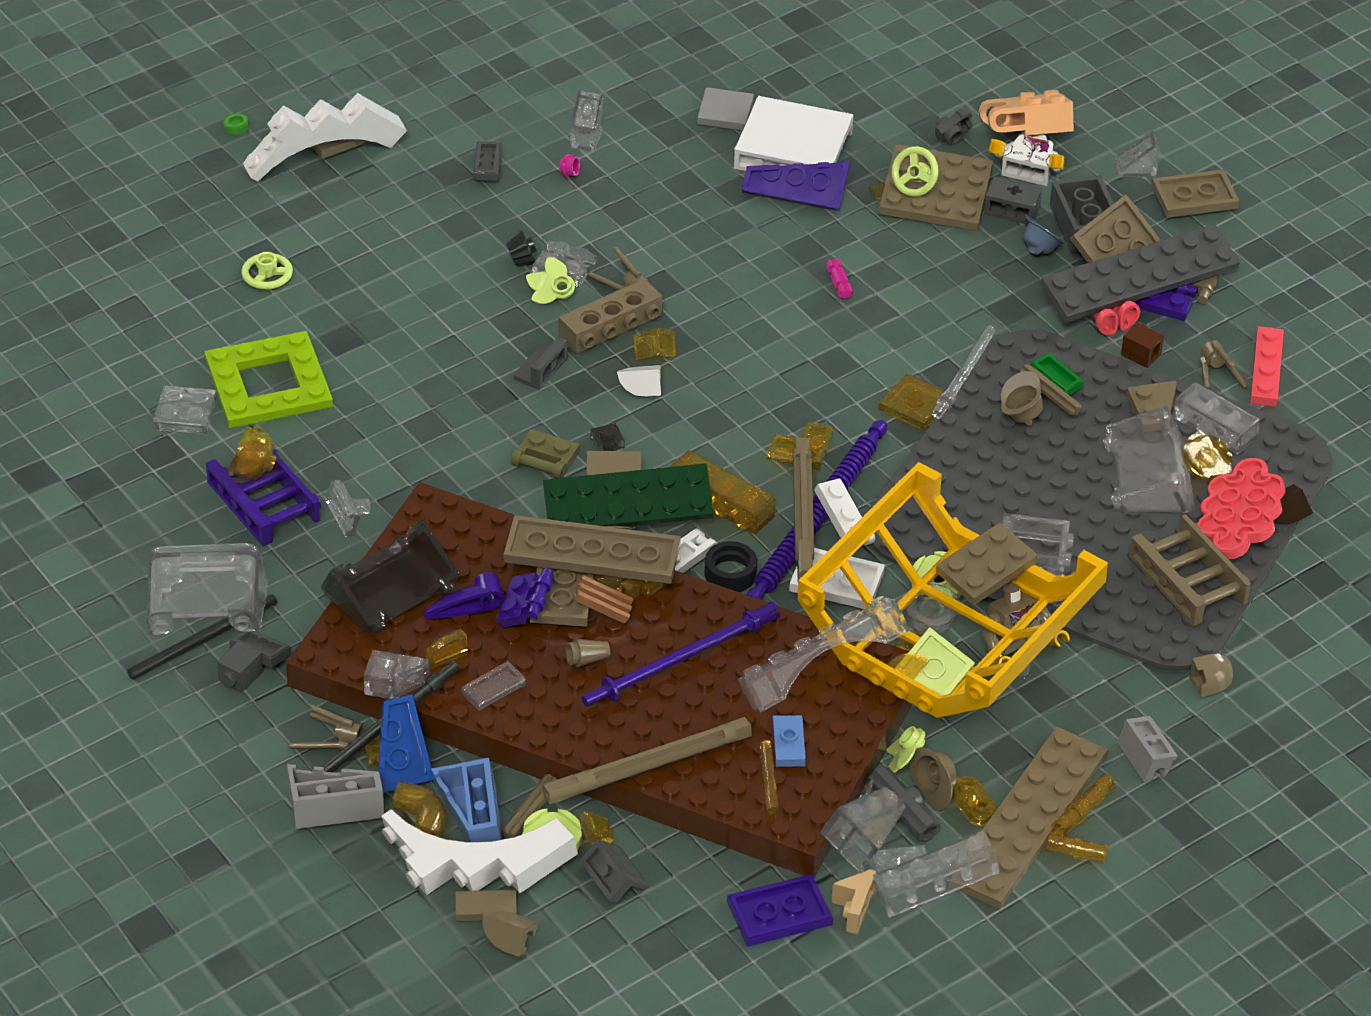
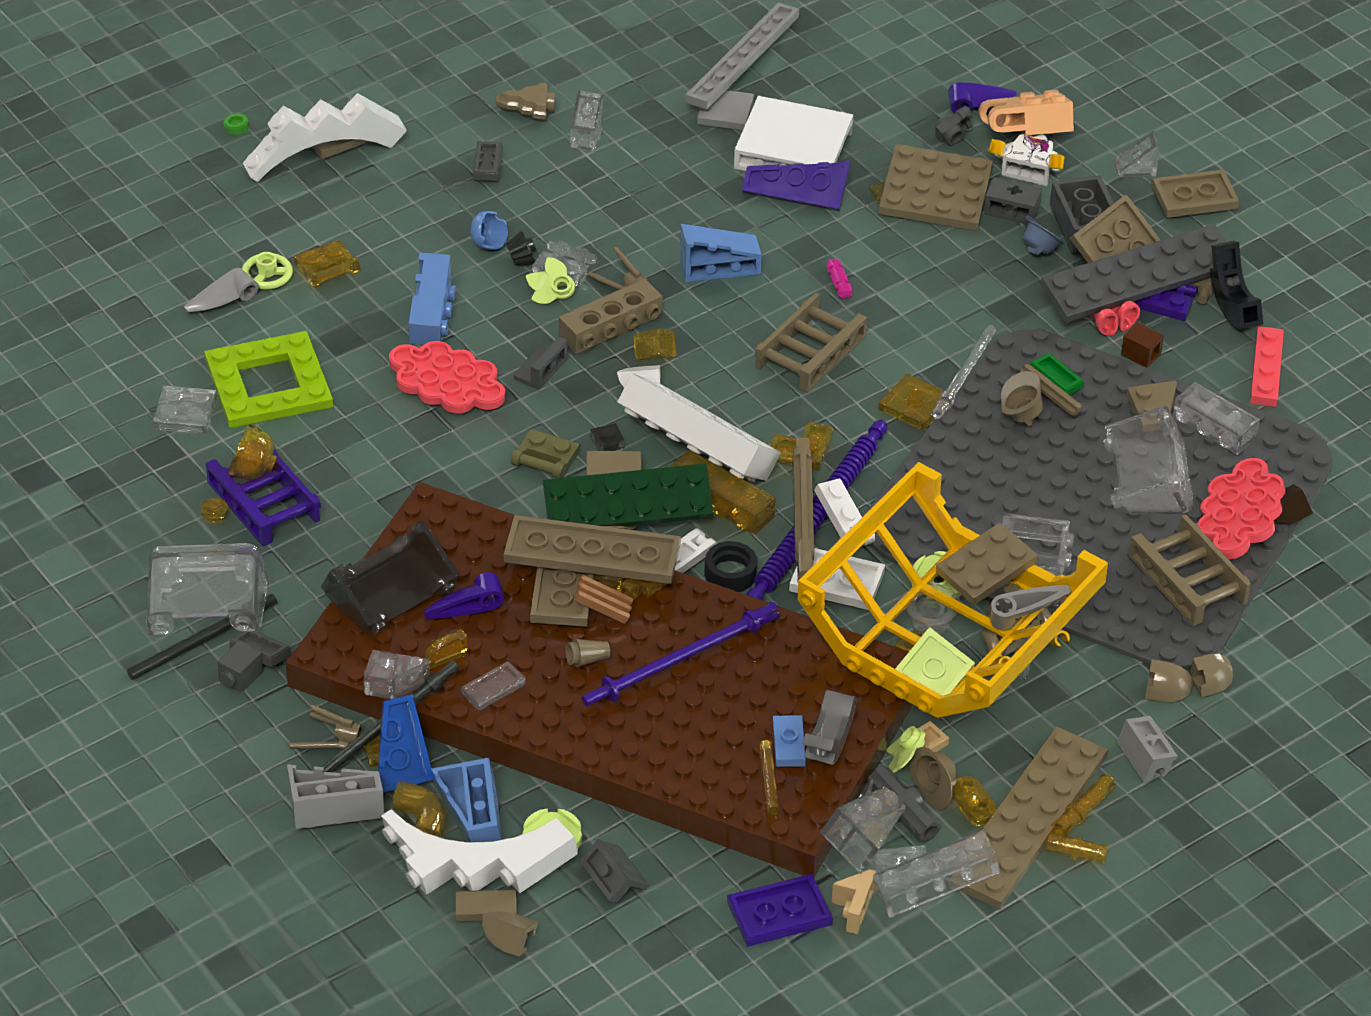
(214, 510): none -> clear yellow plate
(227, 288): none -> light grey piece
(326, 262): none -> clear yellow plate
(344, 508): clear tile -> none
(432, 299): none -> medium blue wedge
(447, 377): none -> coral plate
(488, 230): none -> medium blue hair
(525, 598): dark purple plate -> none
(530, 101): none -> dark tan rock
(531, 804): dark tan axle -> none
(569, 165): dark pink plate -> none
(595, 827): clear yellow tile -> none
(646, 760): dark tan piece -> none
(698, 428): none -> white brick
(717, 253): none -> medium blue wedge
(742, 56): none -> light grey plate
(772, 681): clear arch -> none
(823, 359): none -> dark tan fence
(831, 728): none -> dark grey arch
(909, 664): clear yellow tile -> none
(923, 175): yellowish green piece -> none
(934, 737): none -> tan tile
(973, 94): none -> dark purple piece
(1022, 603): none -> light grey piece
(1168, 682): none -> dark tan brick
(1206, 456): clear yellow tile -> none
(1216, 357): dark tan plant -> none
(1229, 287): none -> black arch

